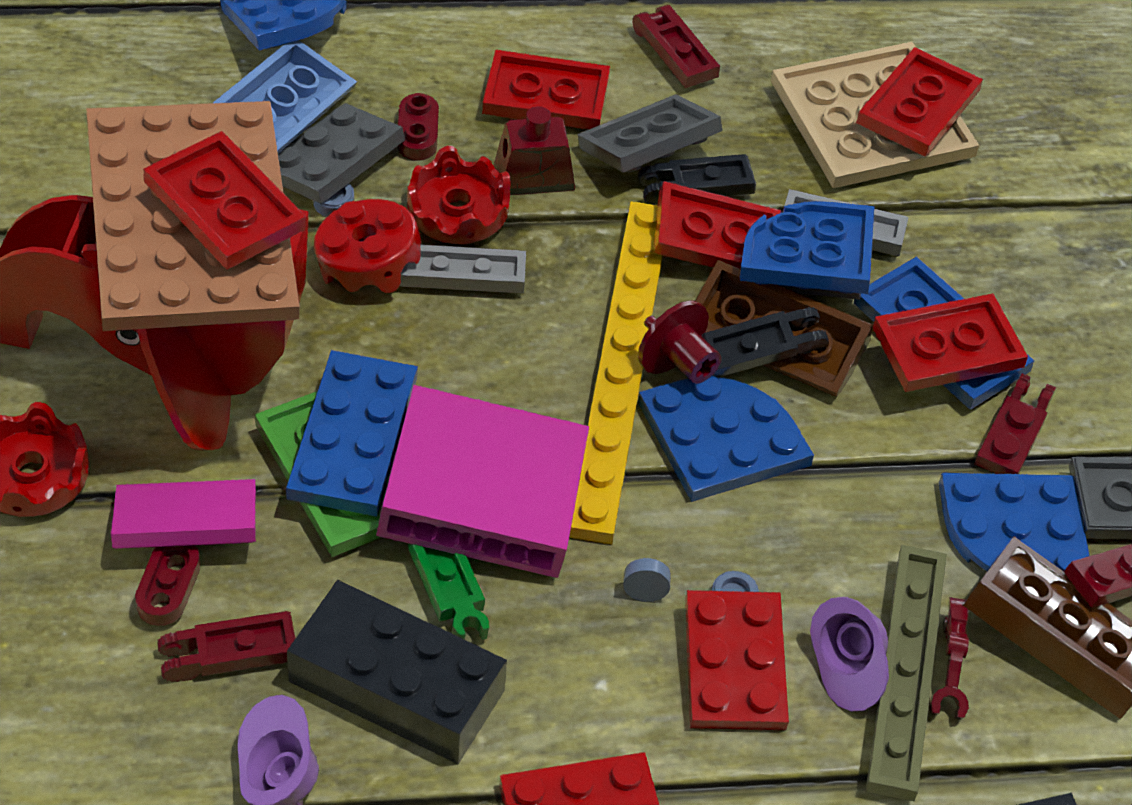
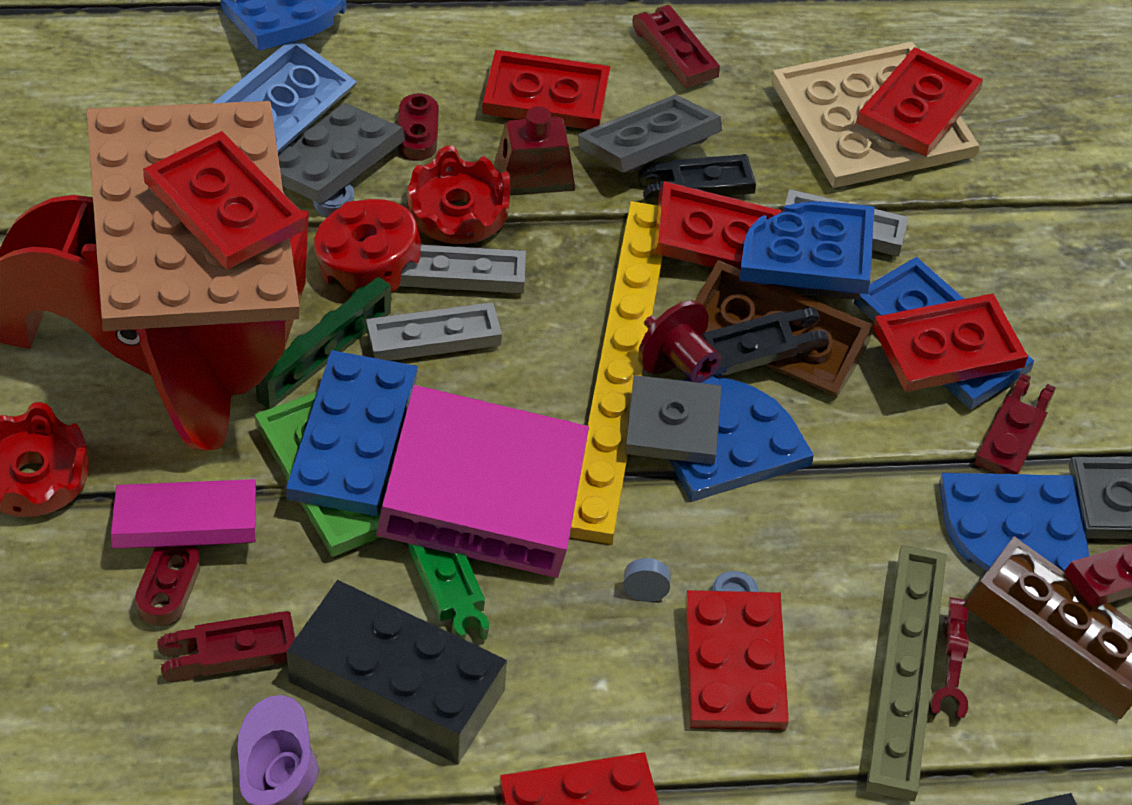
(335, 332): none -> dark green plate
(434, 332): none -> light grey plate
(673, 419): none -> dark grey plate
(850, 653): medium lavender piece -> none

